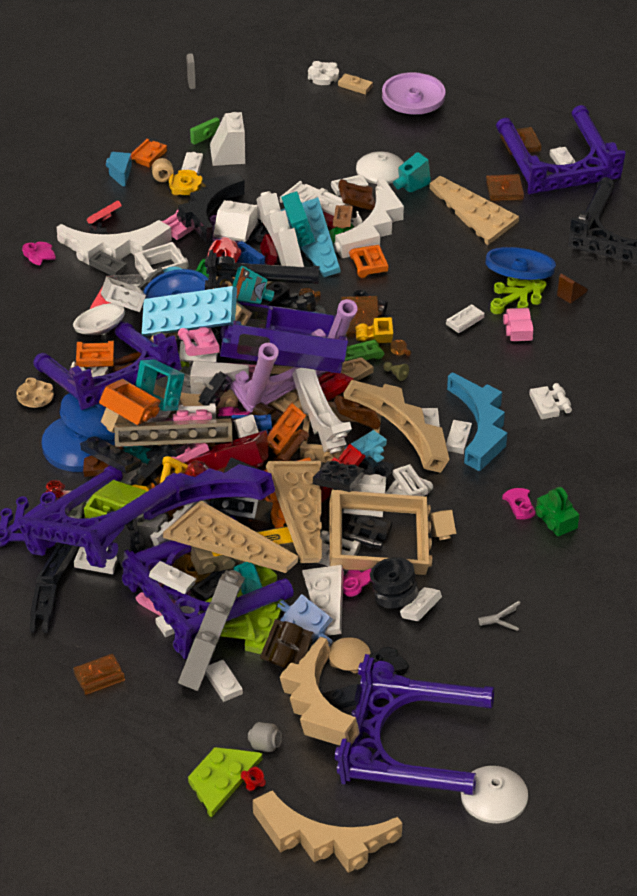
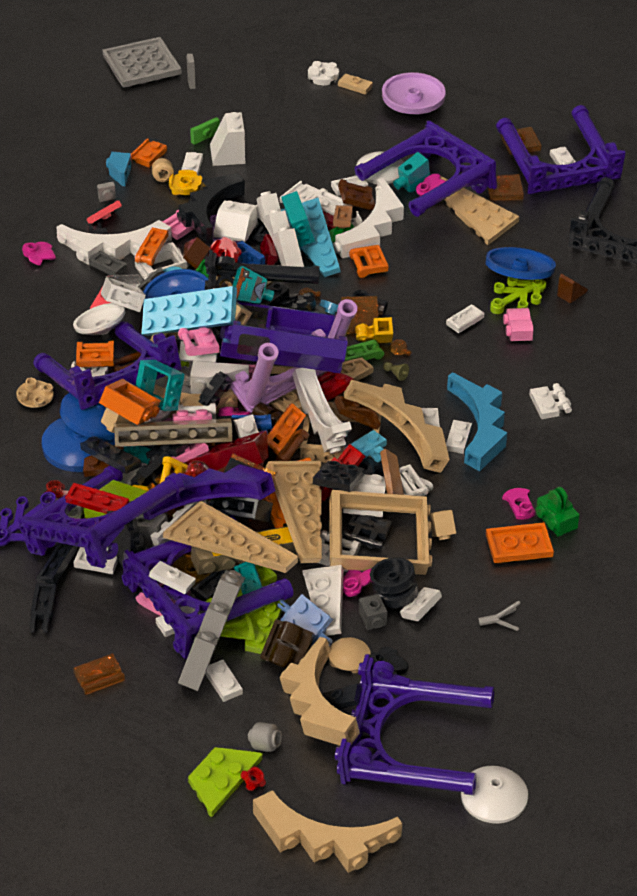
(94, 499): none -> red plate
(106, 191): none -> light grey plate
(141, 62): none -> light grey plate
(151, 246): none -> orange plate
(195, 252): none -> reddish brown slope
(253, 464): none -> clear orange piece
(329, 307): none -> dark azure plate
(373, 612): none -> dark grey brick
(391, 472): none -> medium nougat tile
(429, 183): none -> dark pink plate
(440, 142): none -> dark purple arch
(519, 542): none -> orange plate

